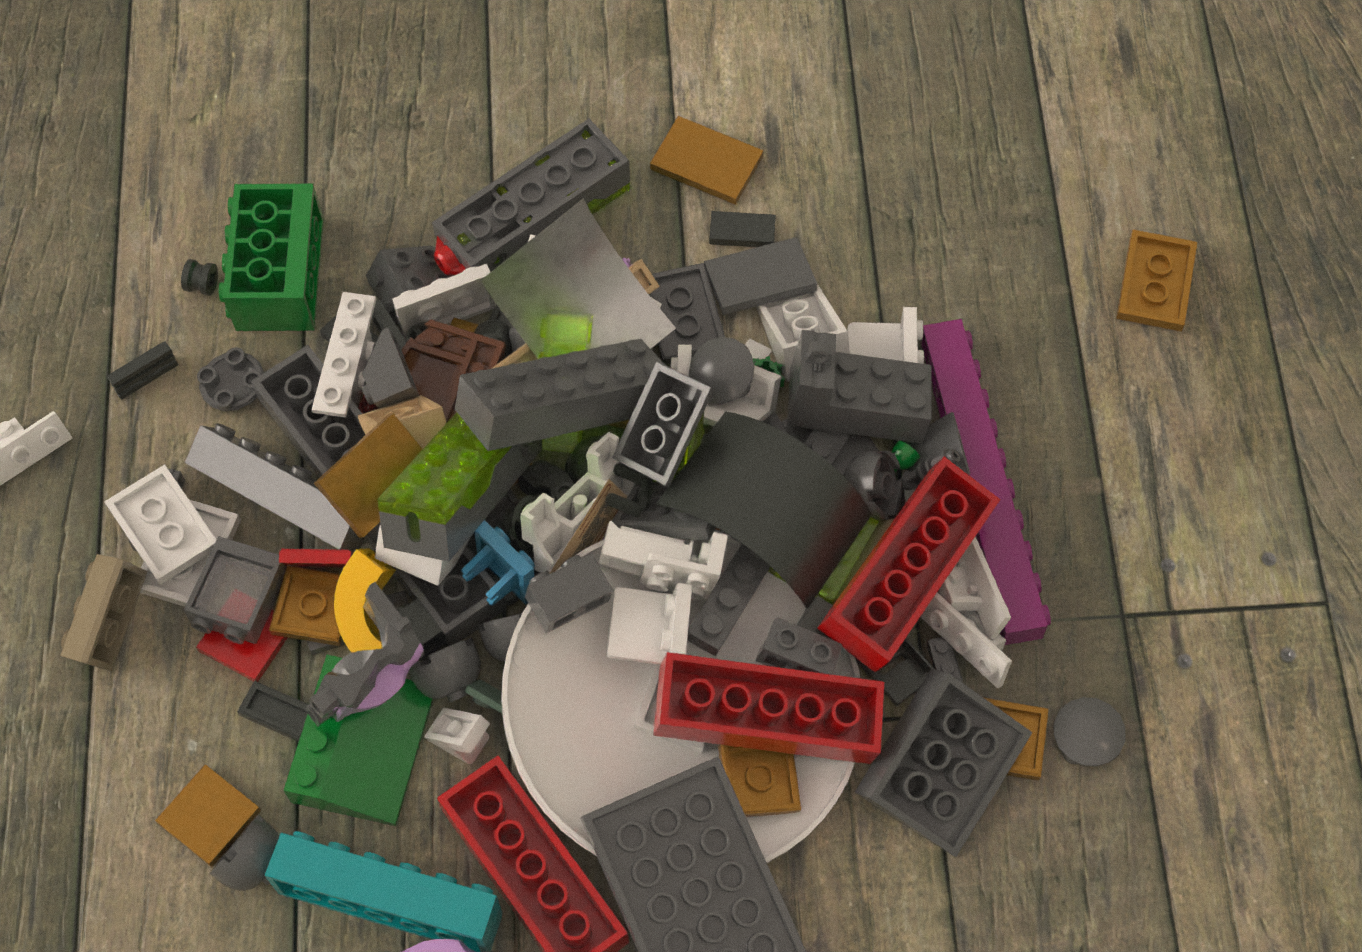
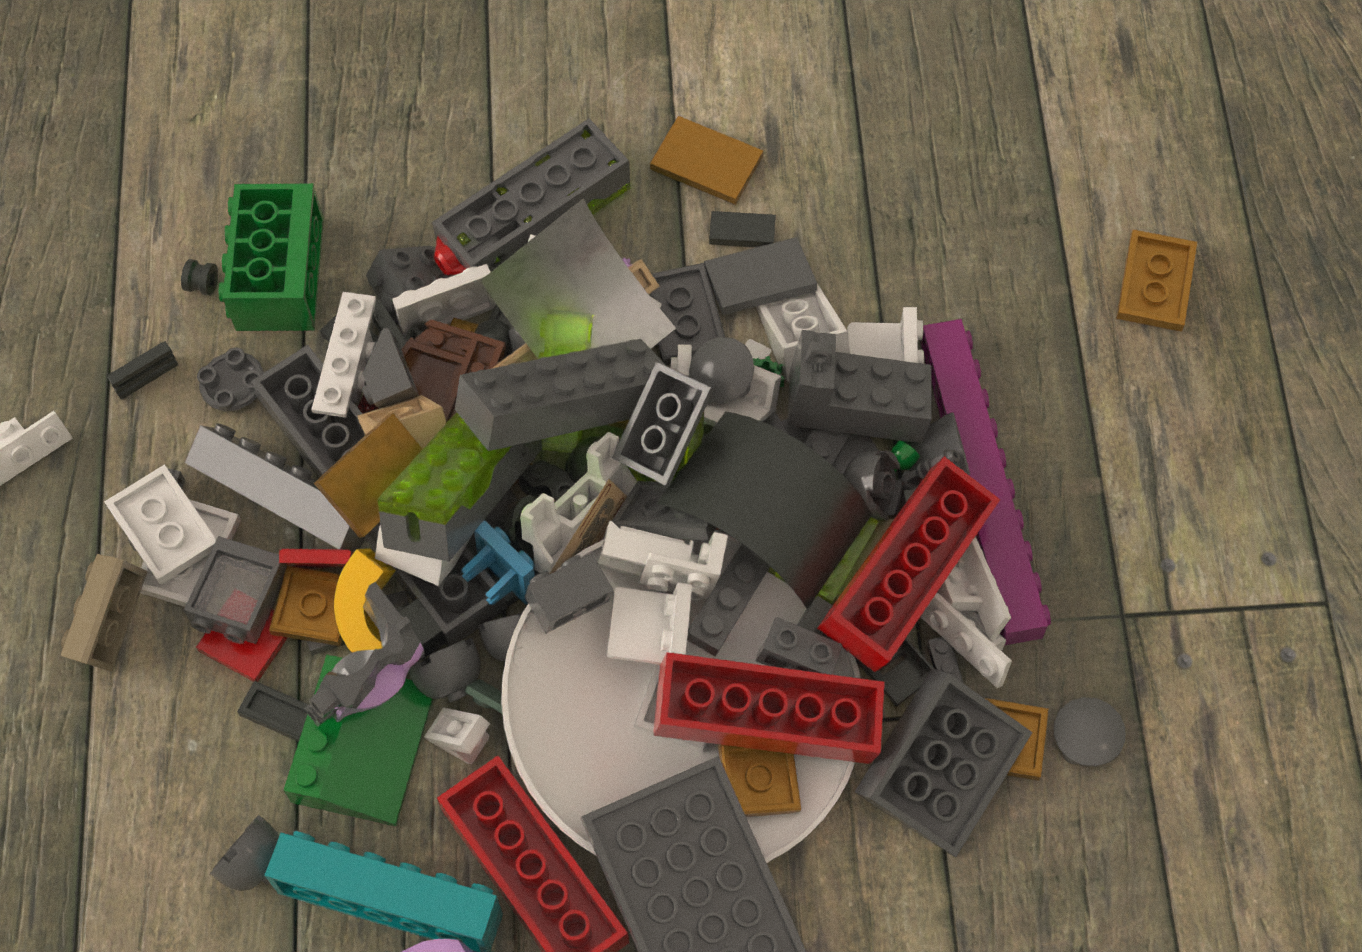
(208, 815): pearl gold tile -> none
(644, 494): pearl dark grey piece -> none

